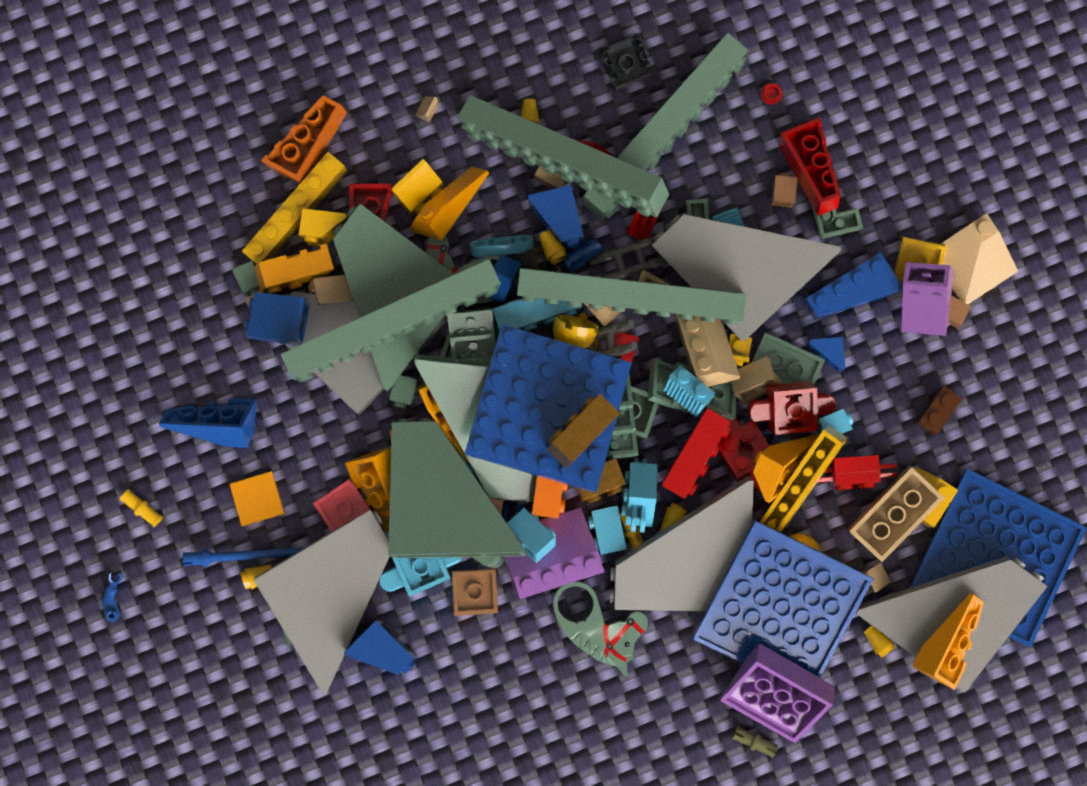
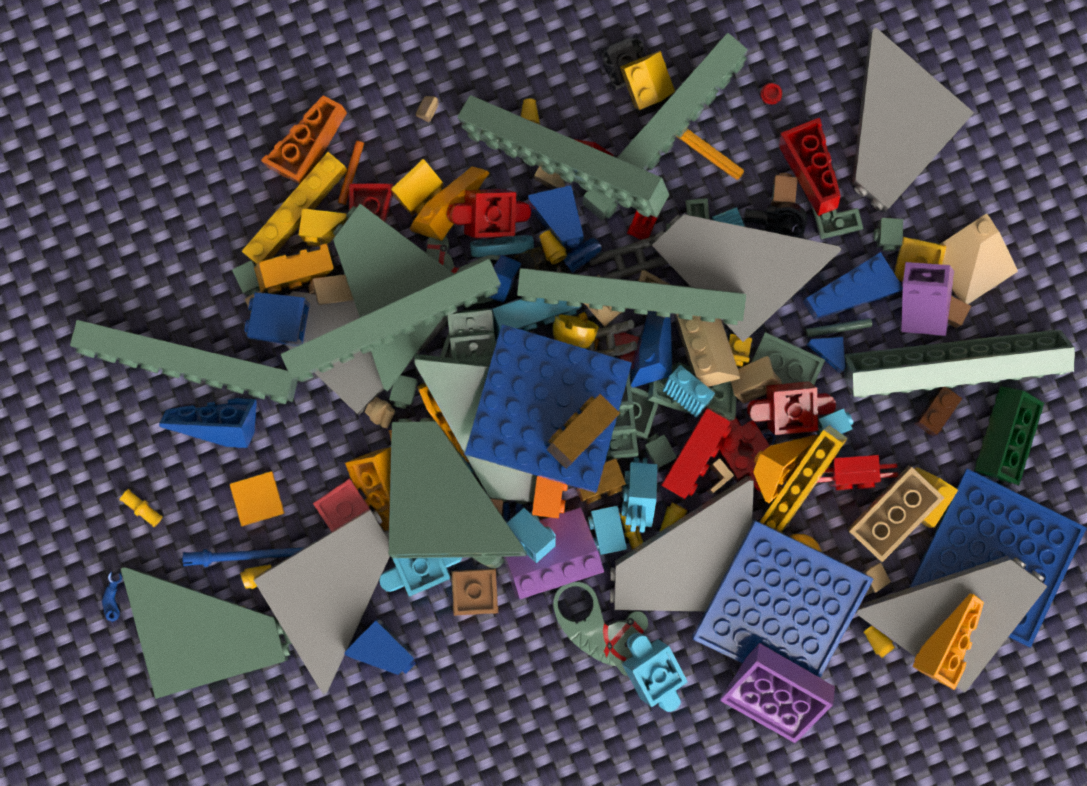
(183, 360): none -> sand green brick
(198, 636): none -> sand green slope
(350, 172): none -> orange bar
(380, 412): none -> tan piece
(489, 213): none -> red brick
(647, 80): none -> yellow slope
(654, 351): none -> blue wedge
(654, 672): none -> medium azure brick
(659, 450): none -> sand green brick
(712, 154): none -> light orange axle
(721, 472): none -> tan panel
(755, 741): olive pin -> none
(780, 218): none -> black pin
(841, 327): none -> sand green bar
(889, 234): none -> sand green brick
(901, 122): none -> light grey slope
(958, 363): none -> brick
(1009, 435): none -> dark green slope

